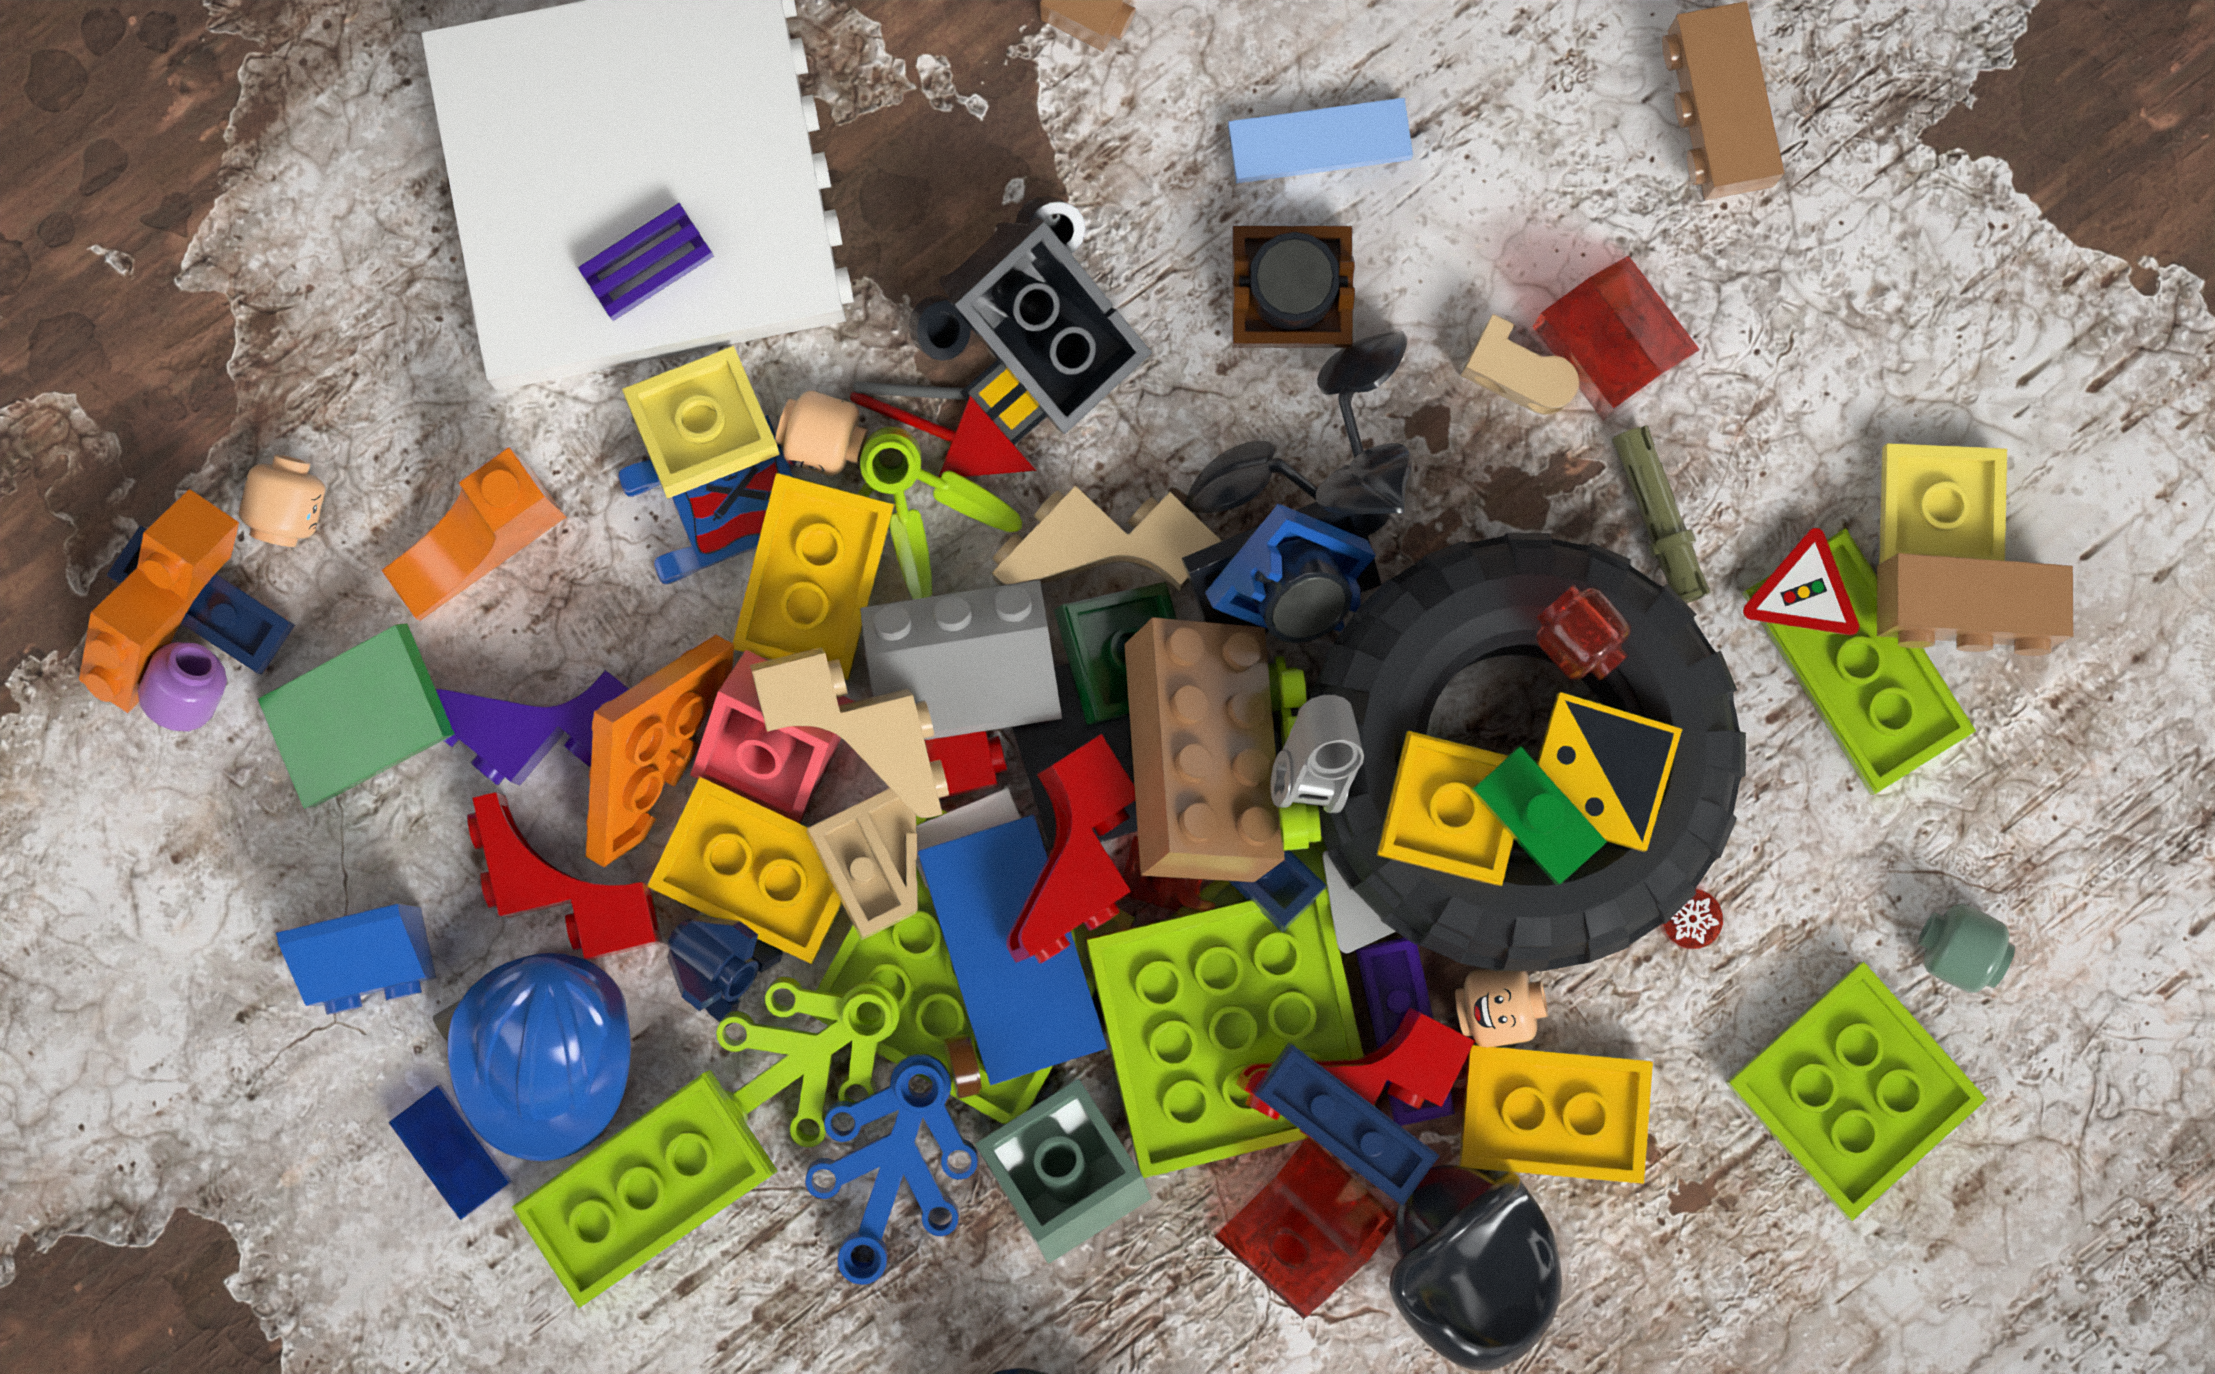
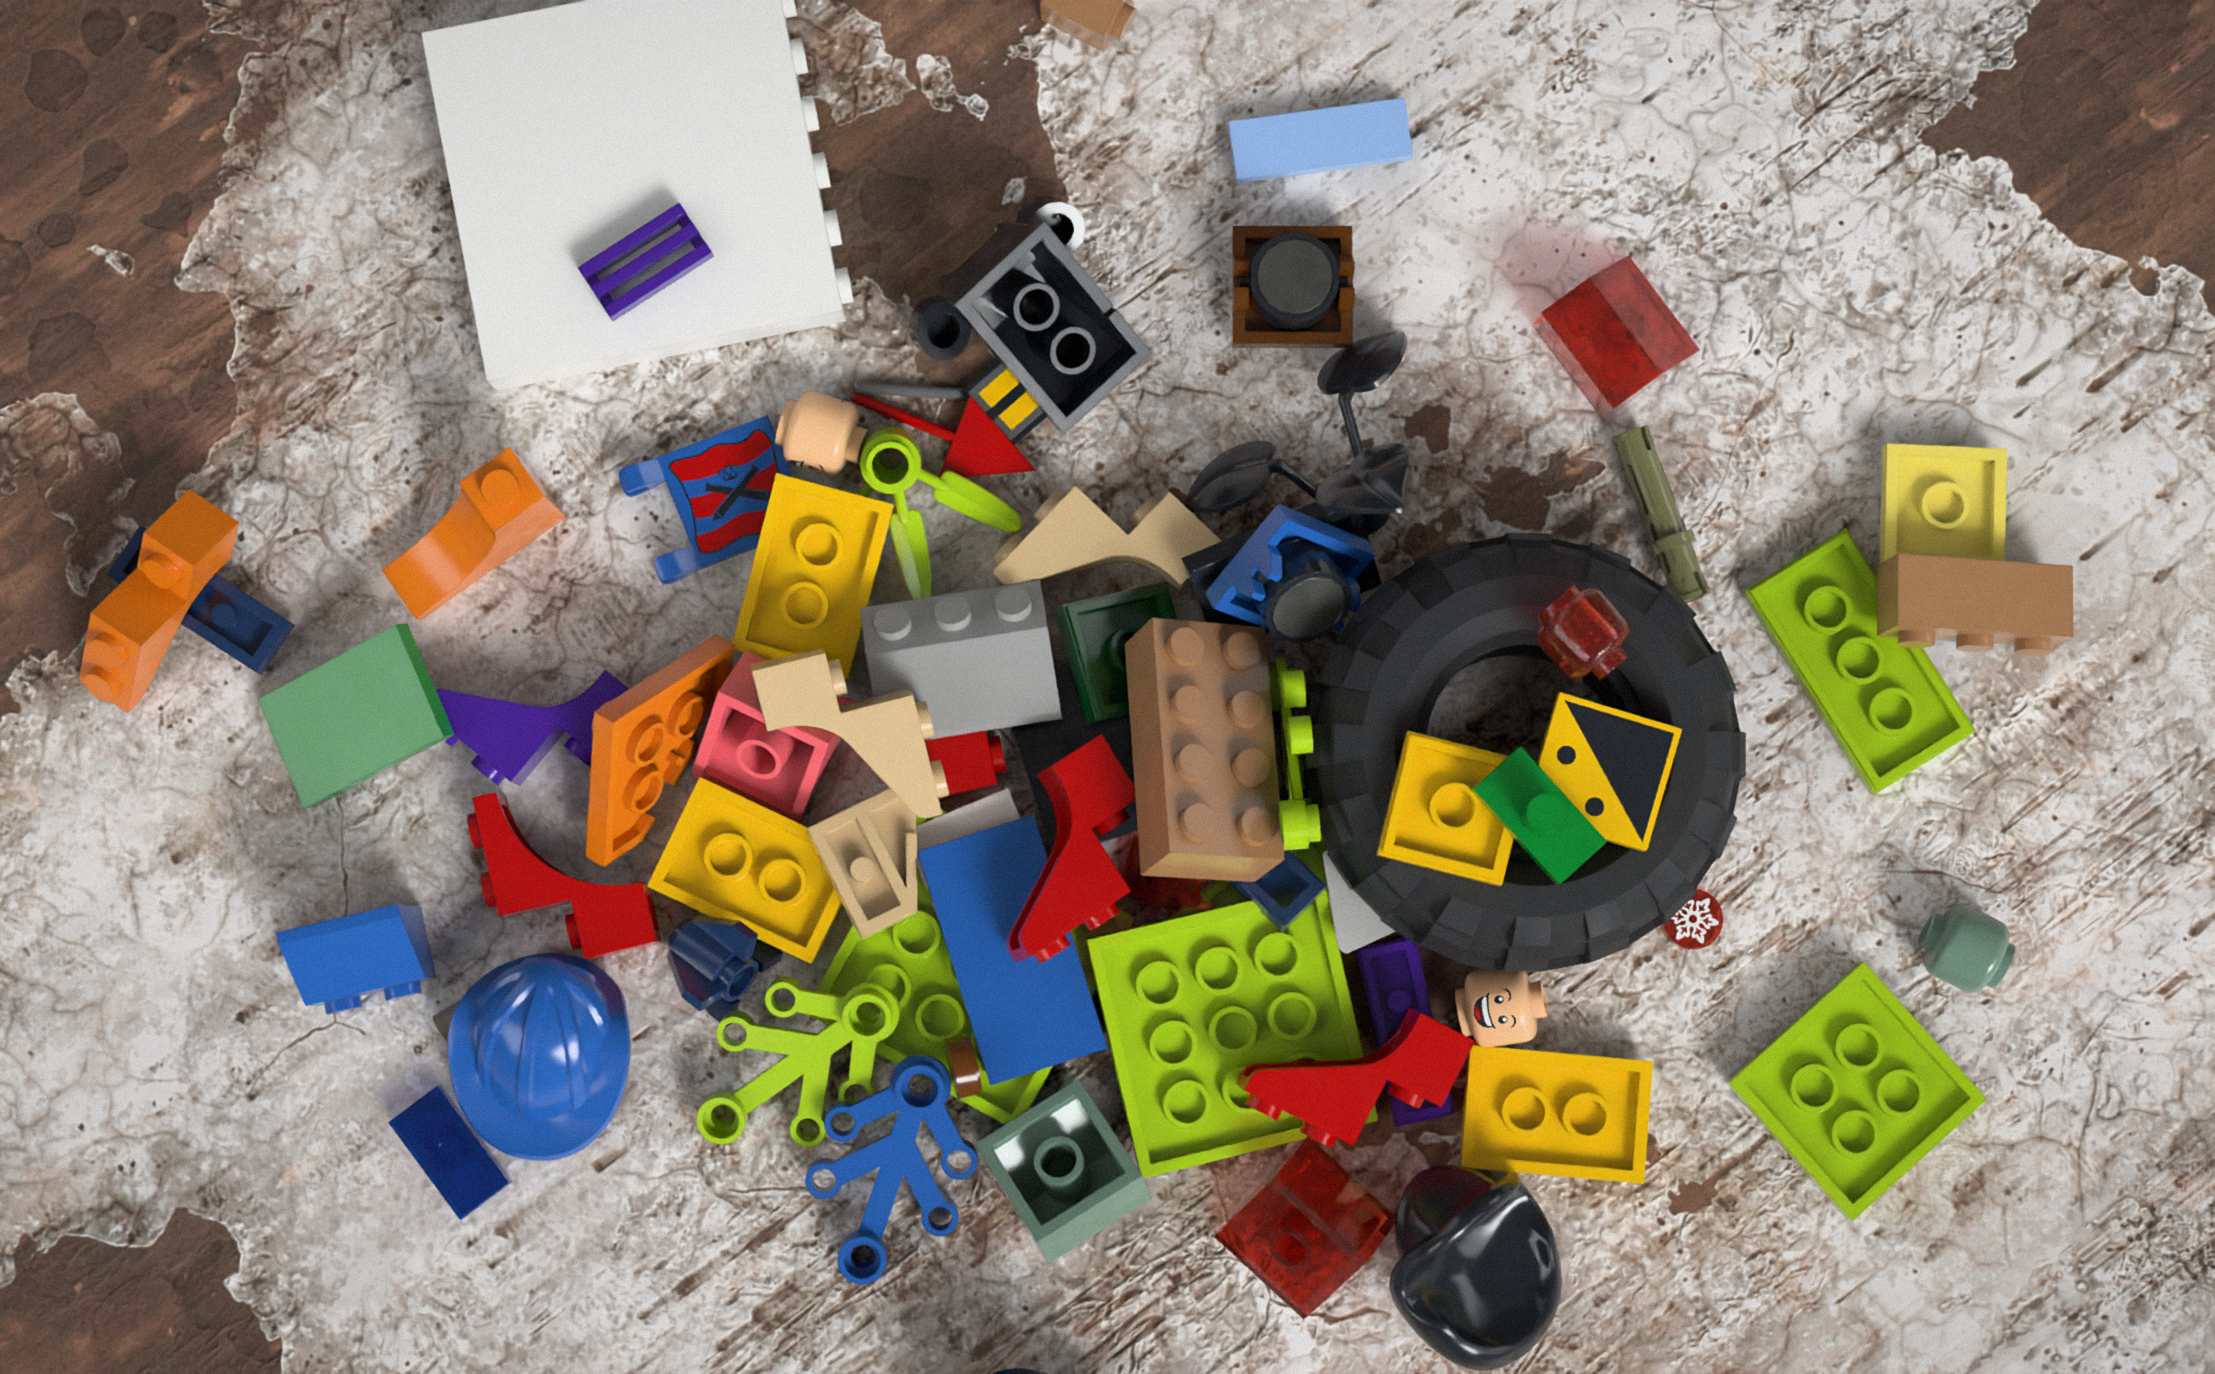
(182, 686): medium lavender head -> none
(282, 501): light nougat head -> none
(644, 1188): lime tile -> none
(700, 422): light yellow plate -> none
(1319, 756): light grey piece -> none
(1345, 1124): dark blue tile -> none
(1519, 374): tan leg -> none
(1723, 101): medium nougat brick -> none
(1805, 591): sticker -> none

